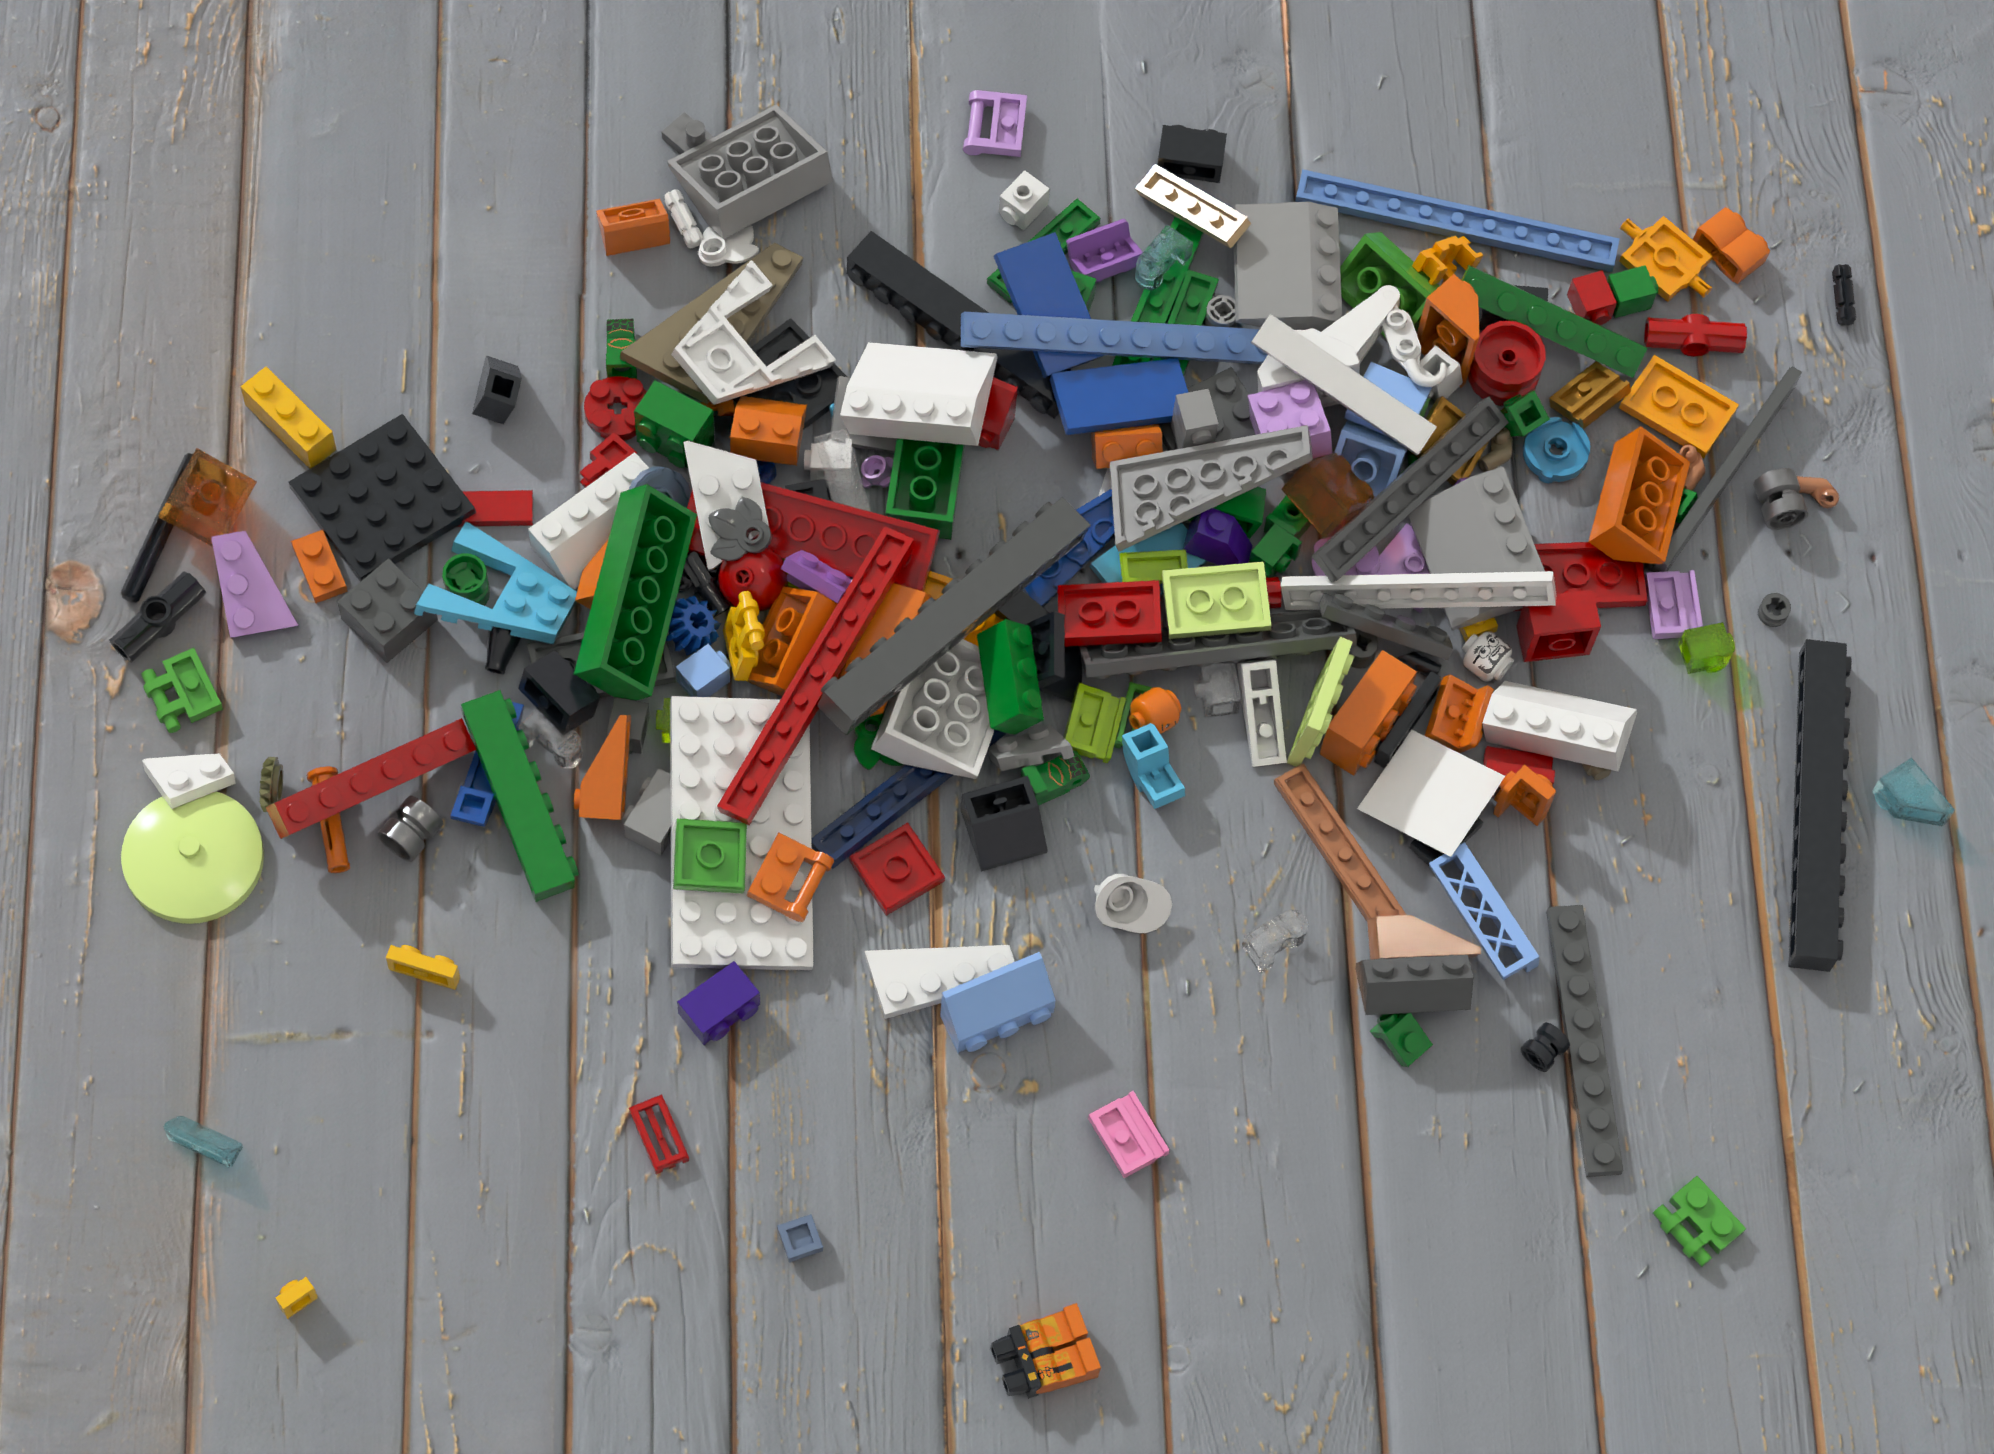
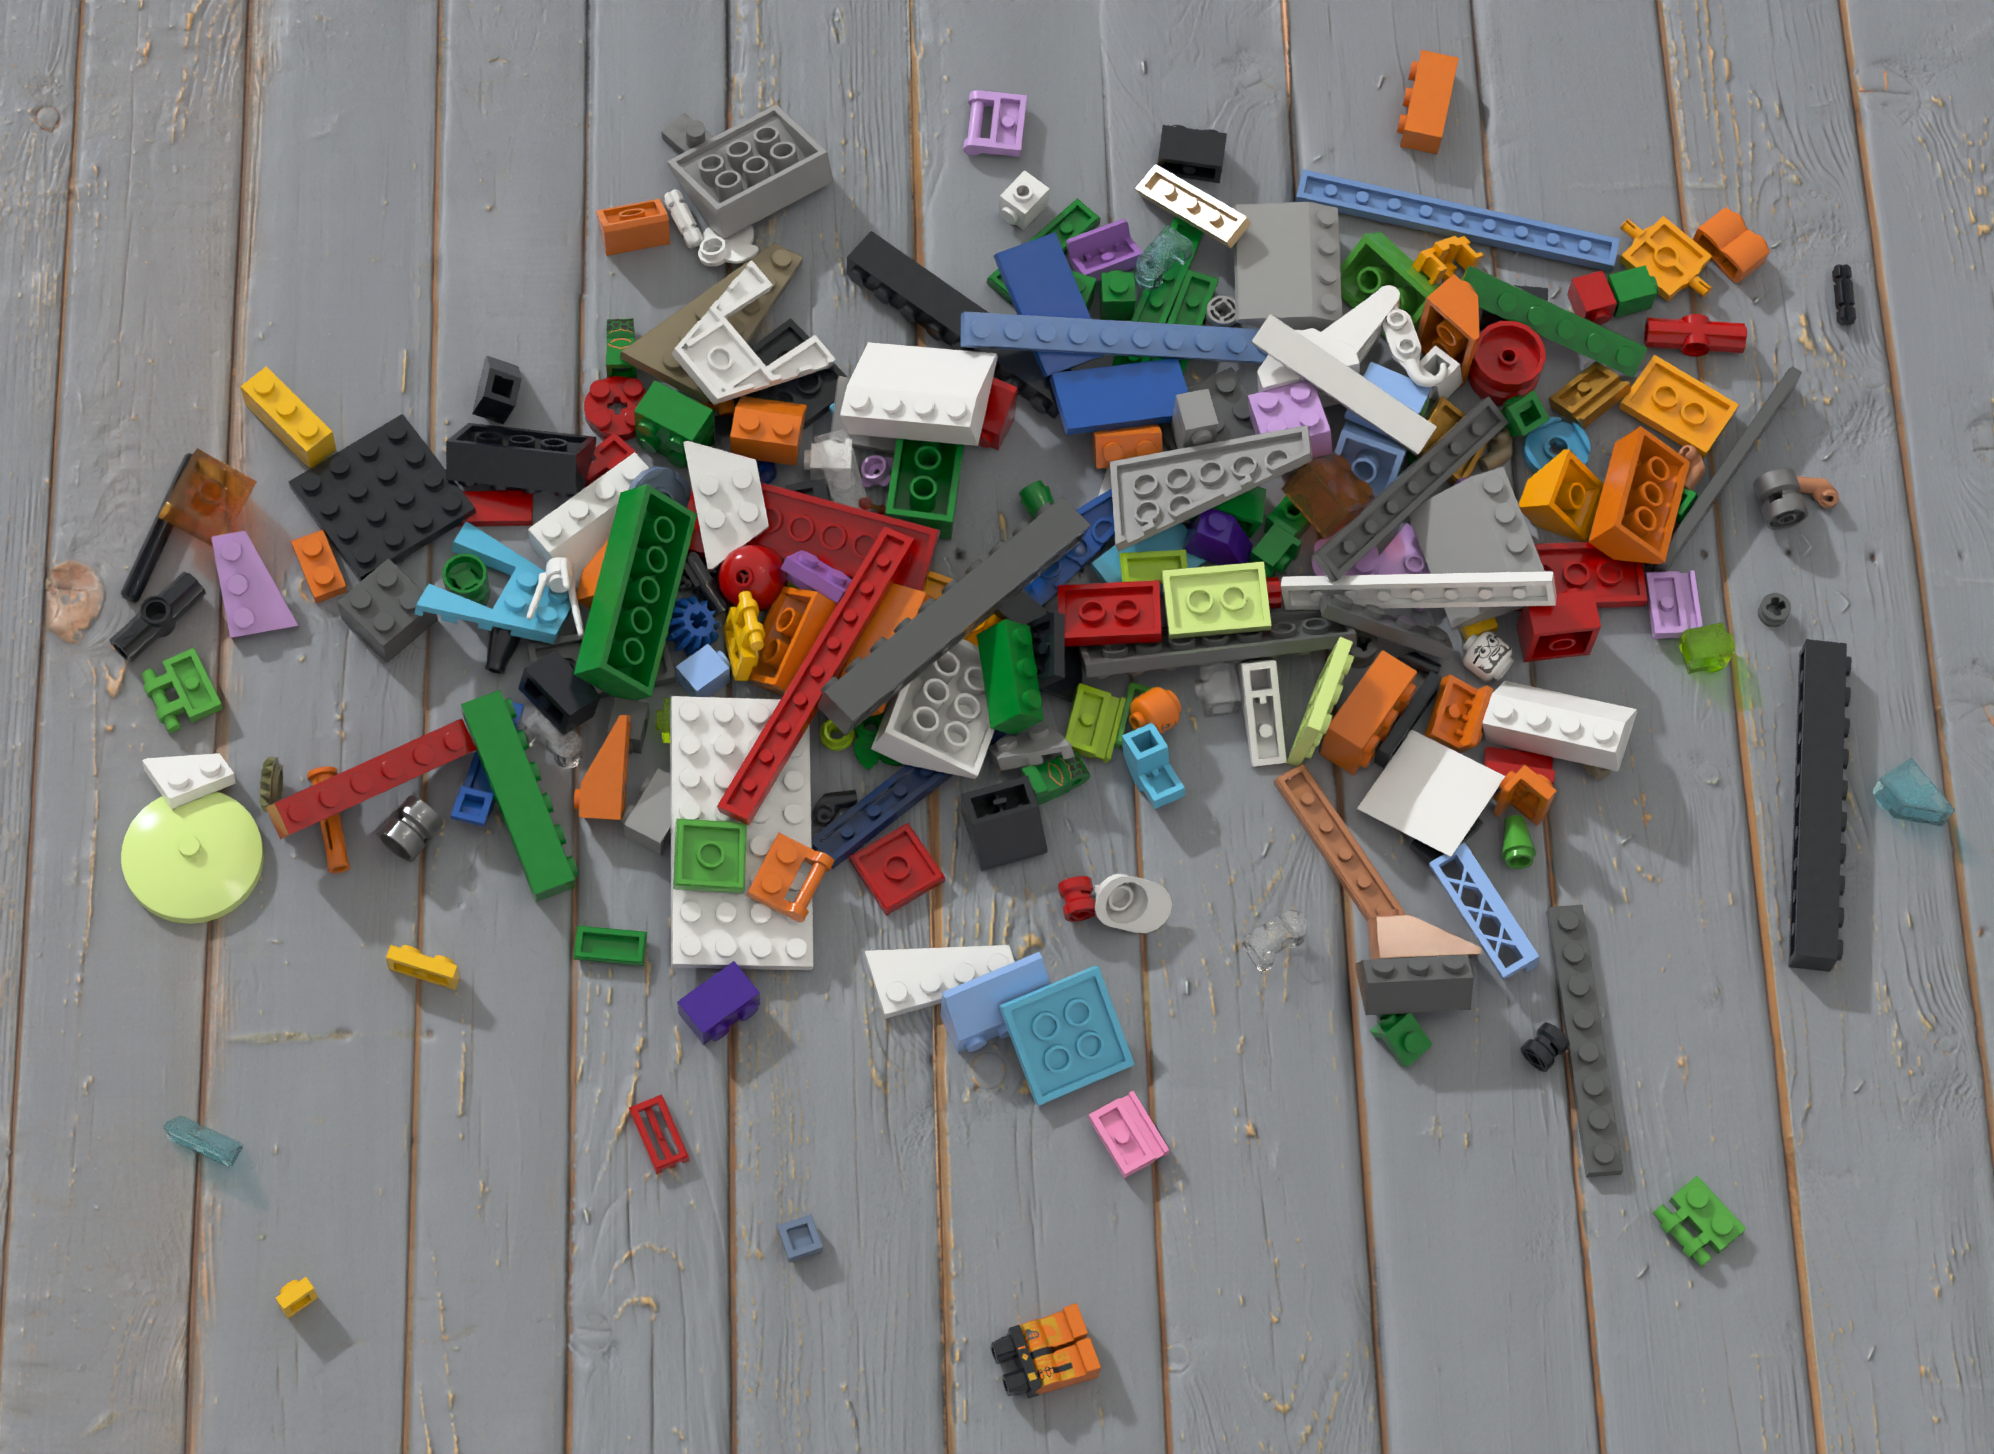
(519, 459): none -> black slope
(559, 579): none -> white plant
(610, 945): none -> green tile
(734, 528): dark grey plate -> none
(827, 730): none -> lime plate
(831, 803): none -> black arm
(865, 503): none -> clear red hinge
(1035, 496): none -> green cone
(1066, 1035): none -> medium azure plate
(1077, 897): none -> red wheel
(1117, 295): none -> green brick
(1427, 101): none -> orange brick
(1517, 844): none -> bright green cone
(1562, 497): none -> light orange slope

